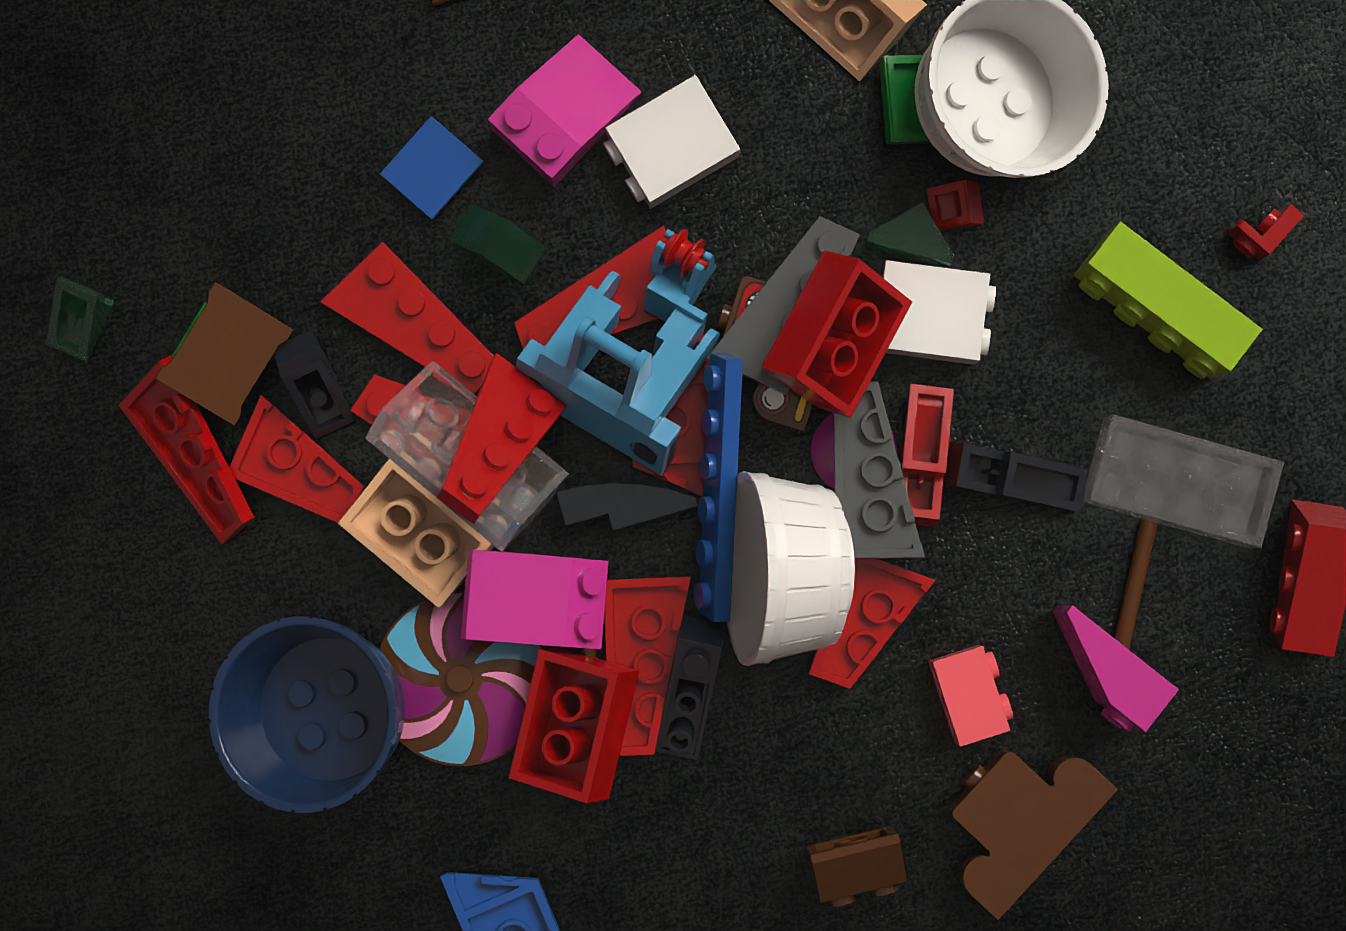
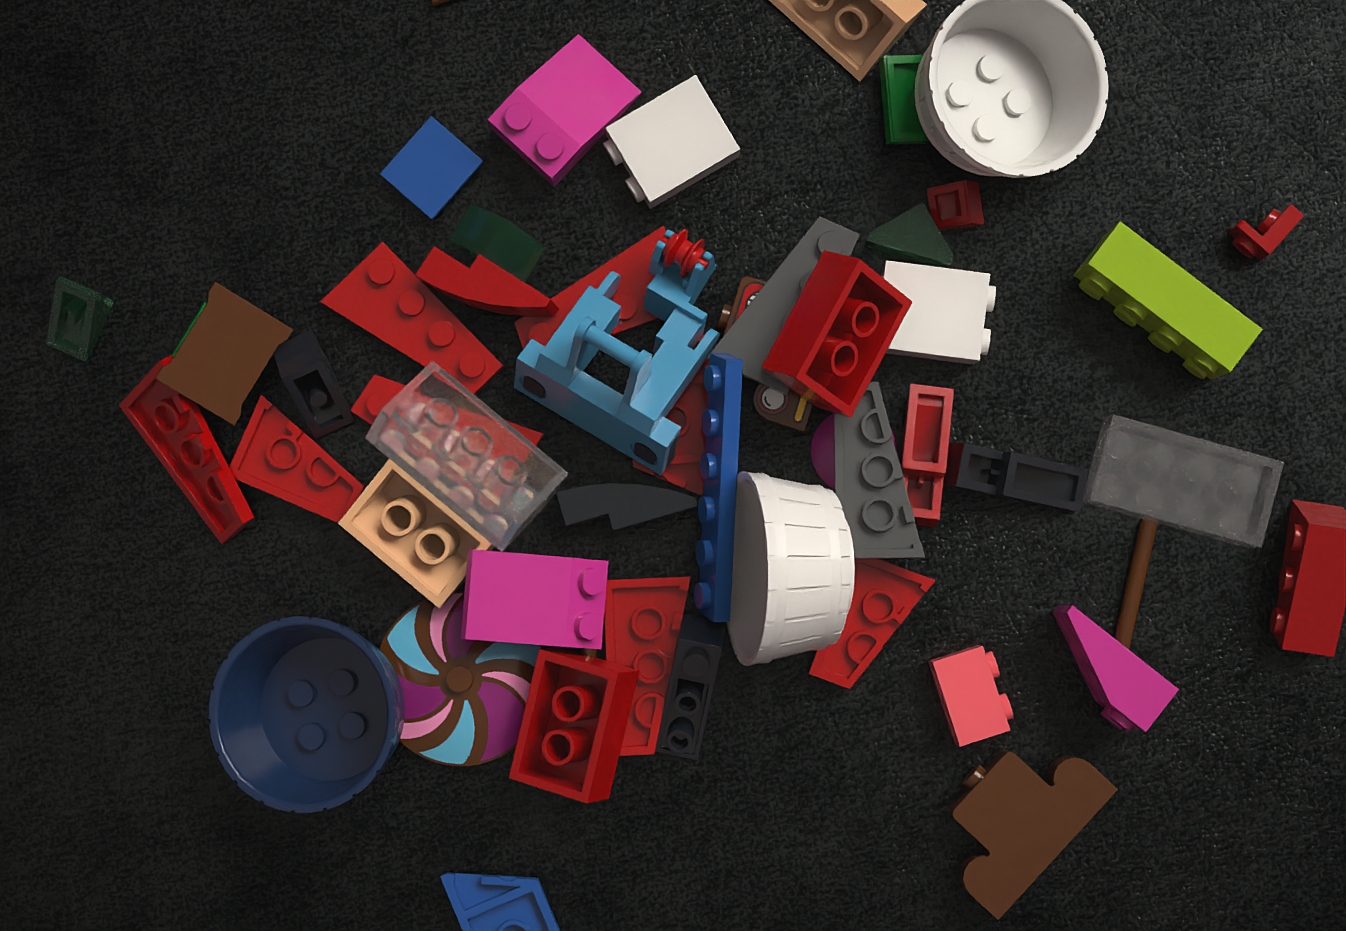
(483, 286): none -> red slope
(499, 435): red wing -> none
(857, 865): reddish brown slope -> none

